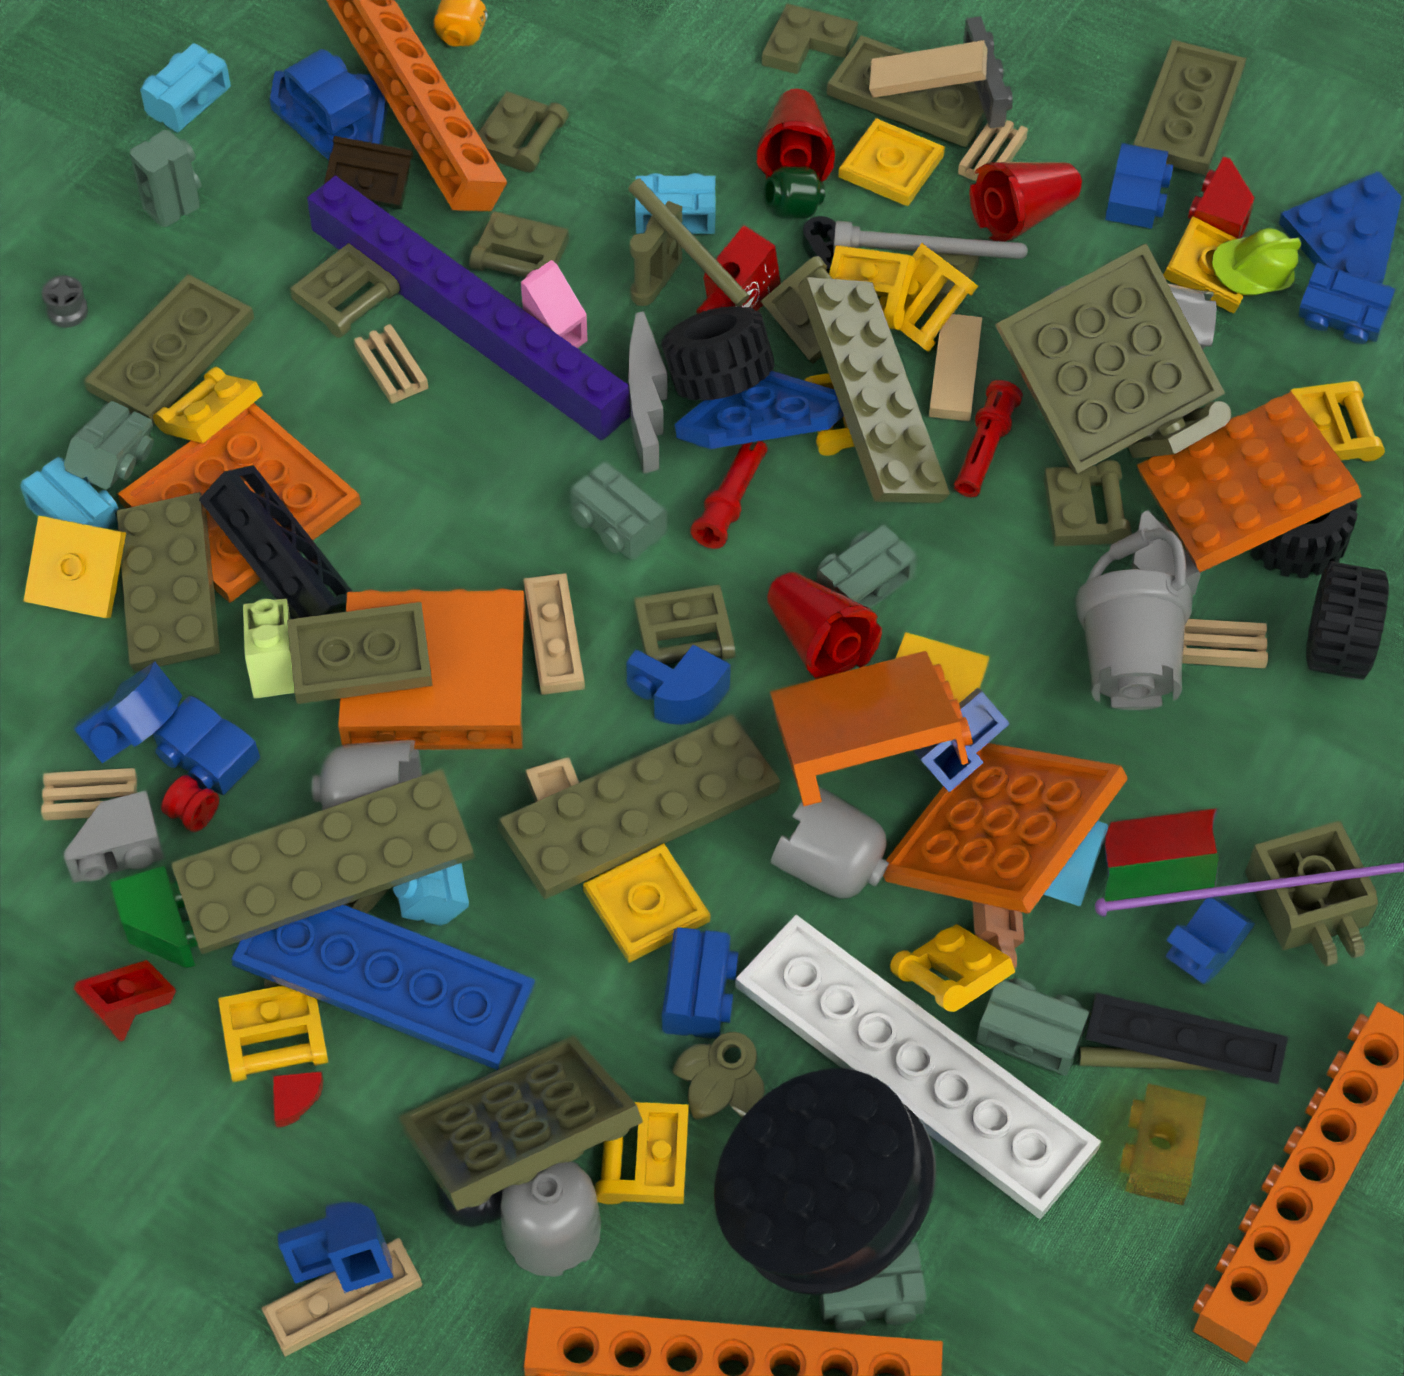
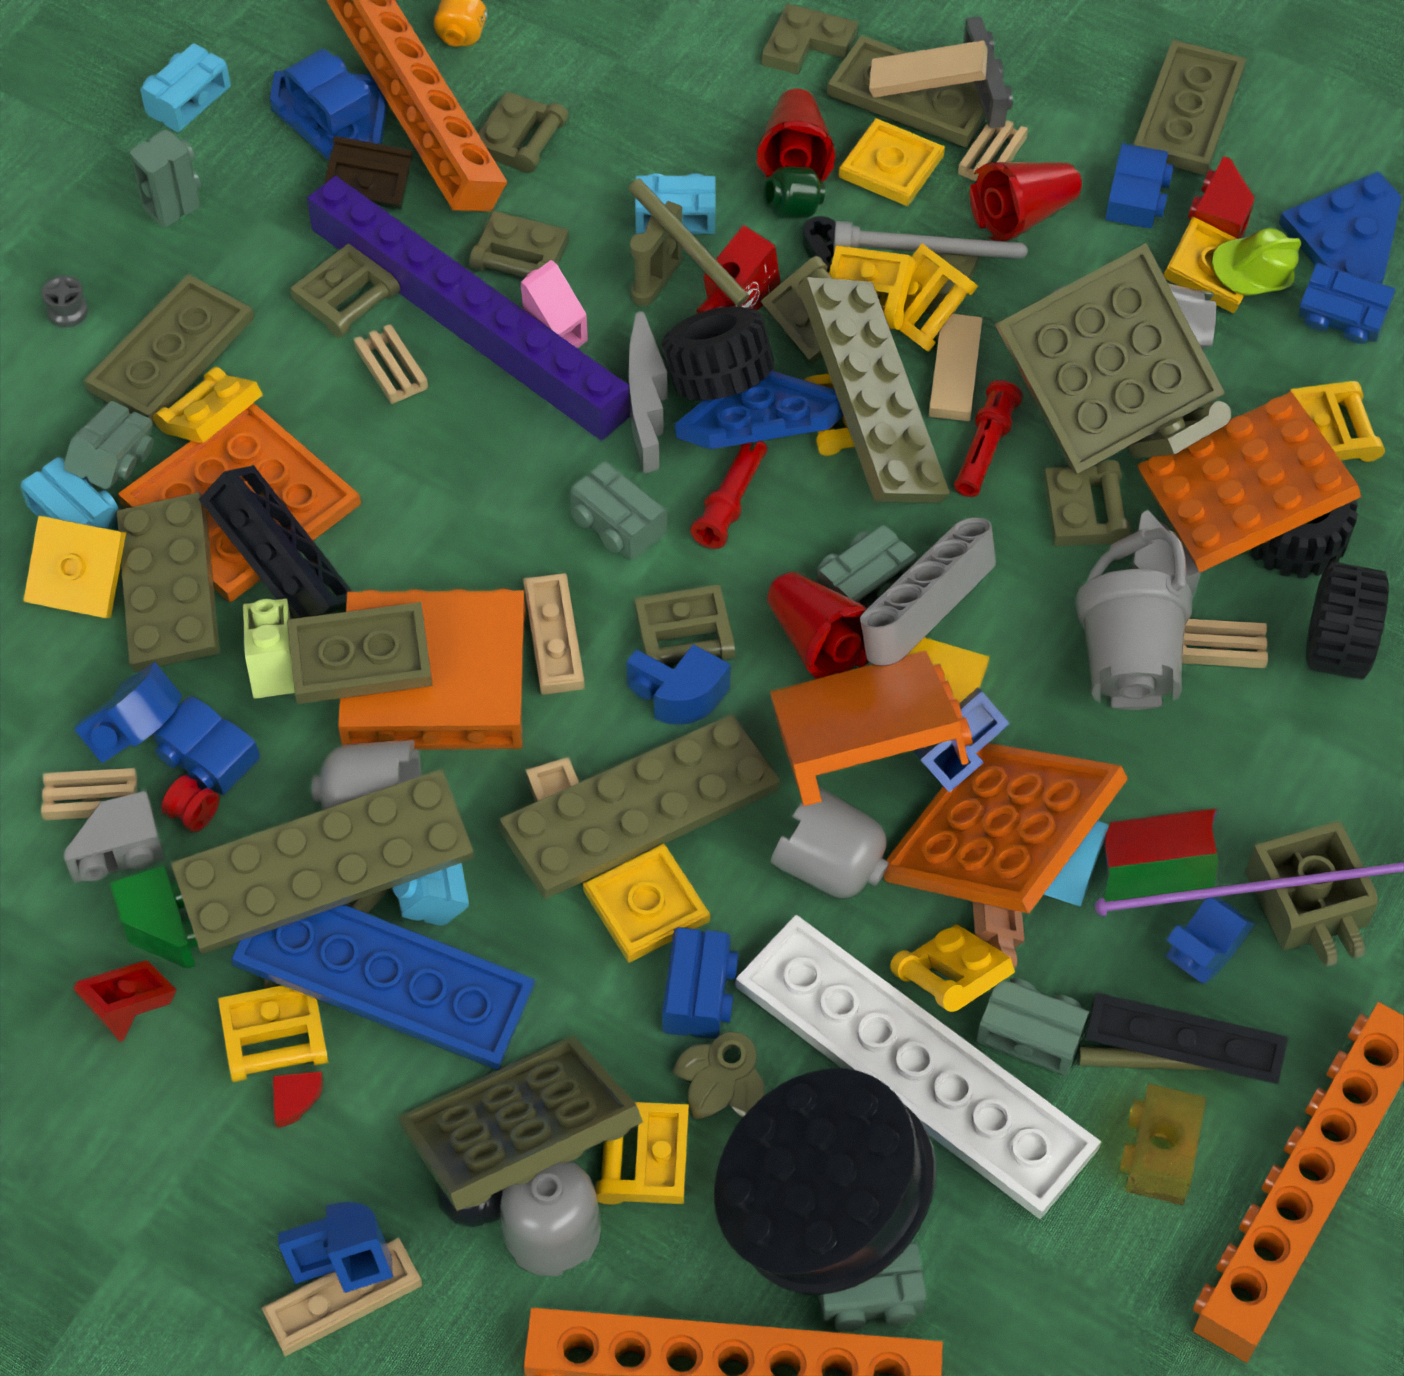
(928, 591): none -> light grey beam

